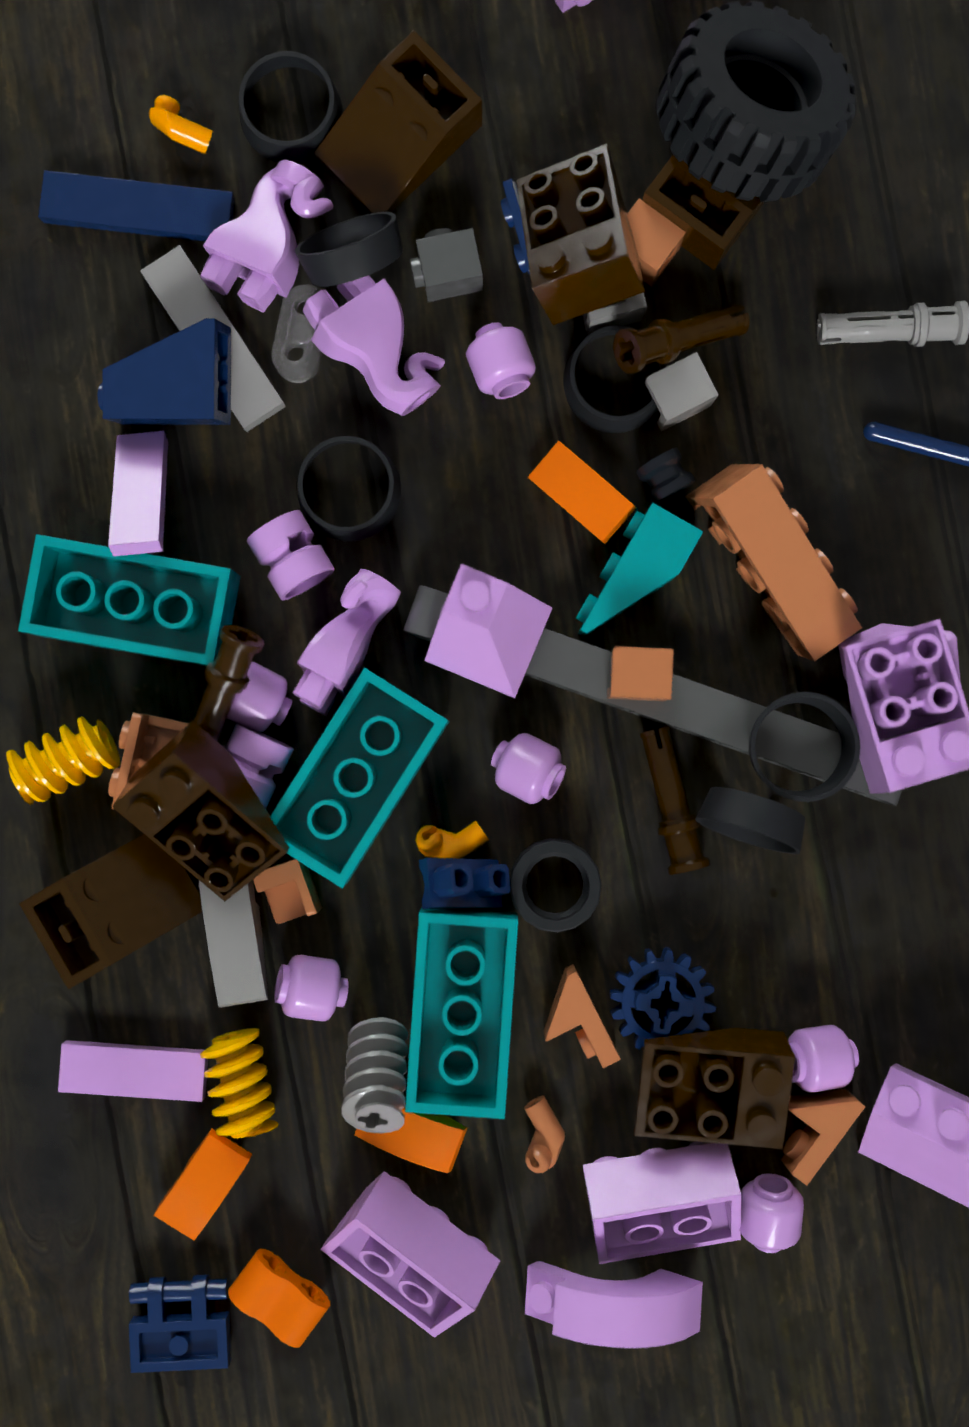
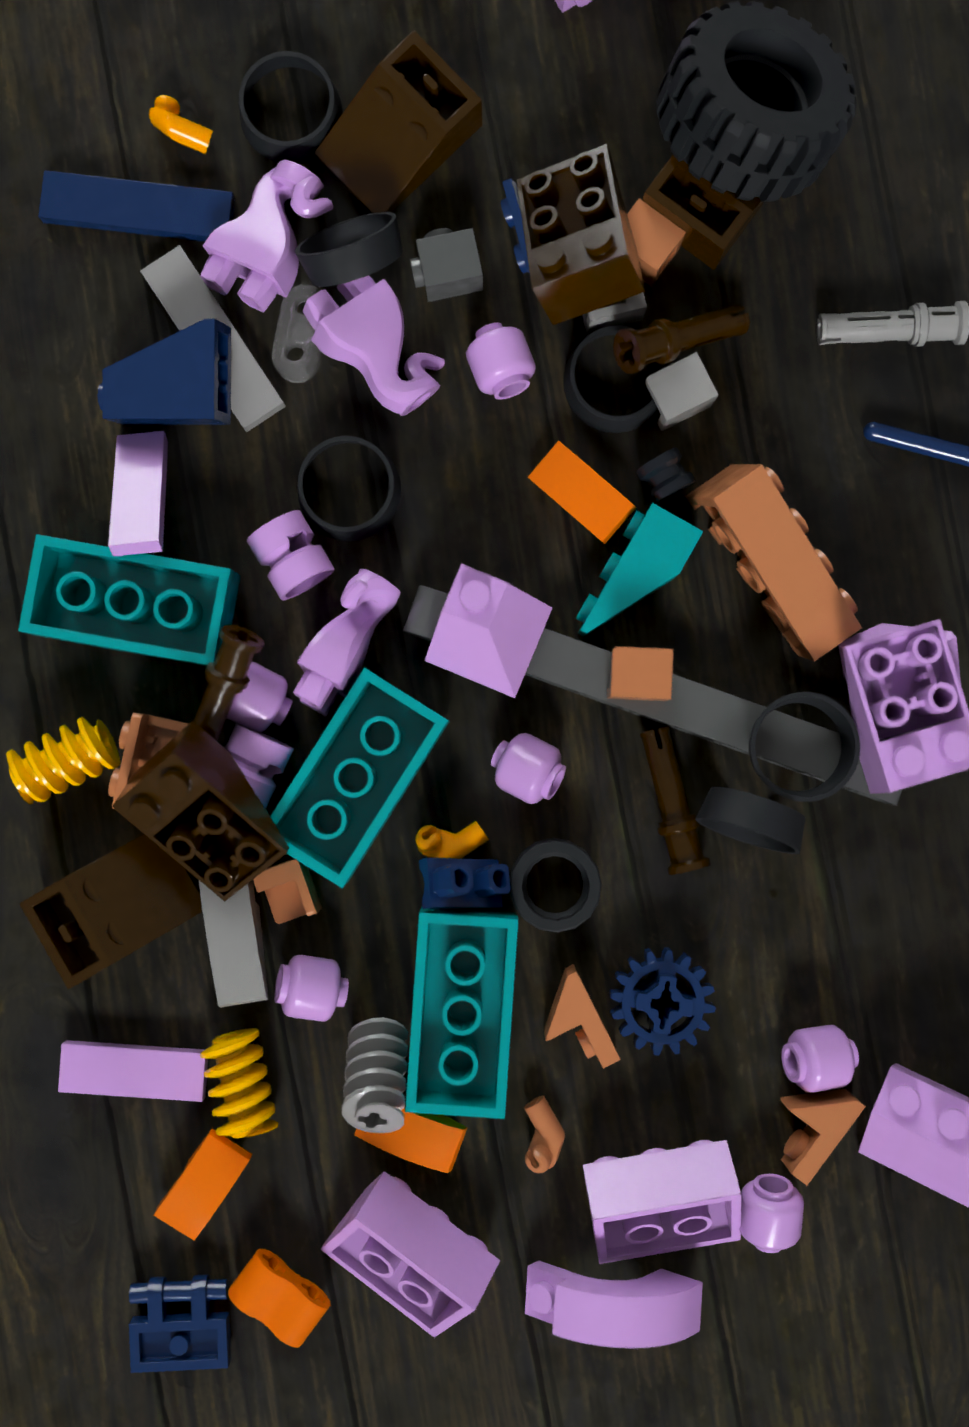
(716, 1087): dark brown slope -> none

